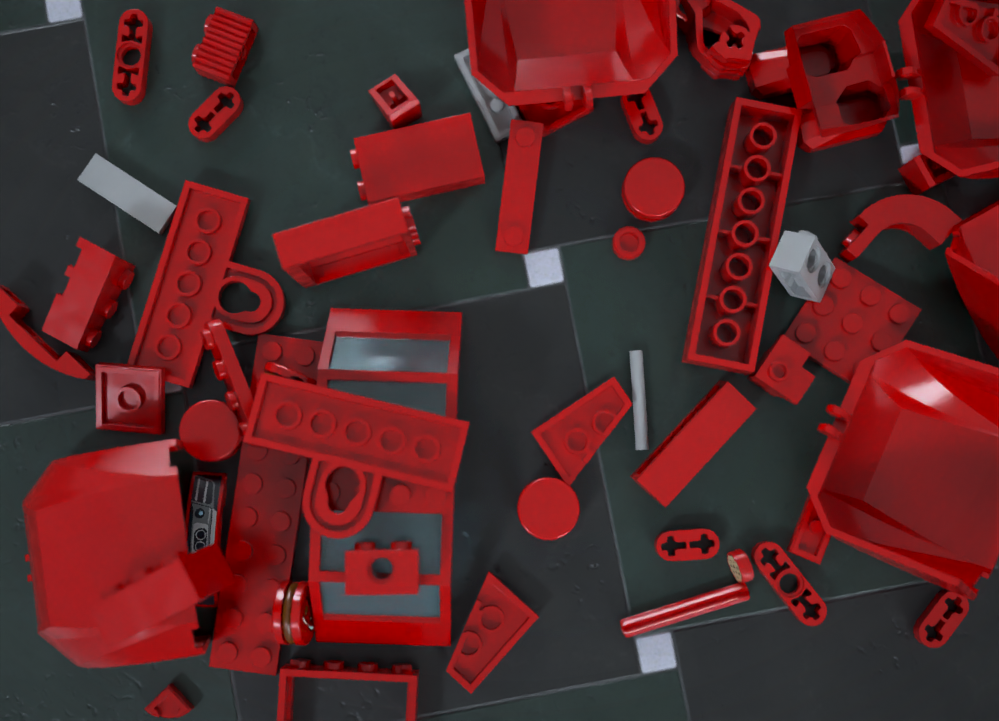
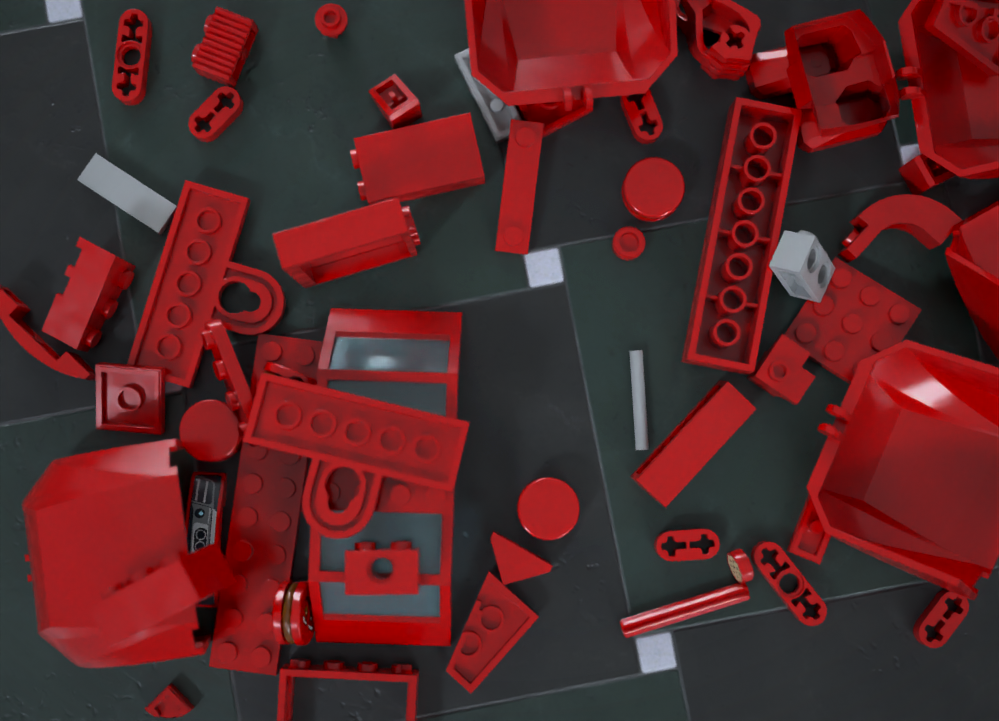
(331, 20): none -> red plate
(516, 561): none -> red slope
(581, 428): red wing -> none

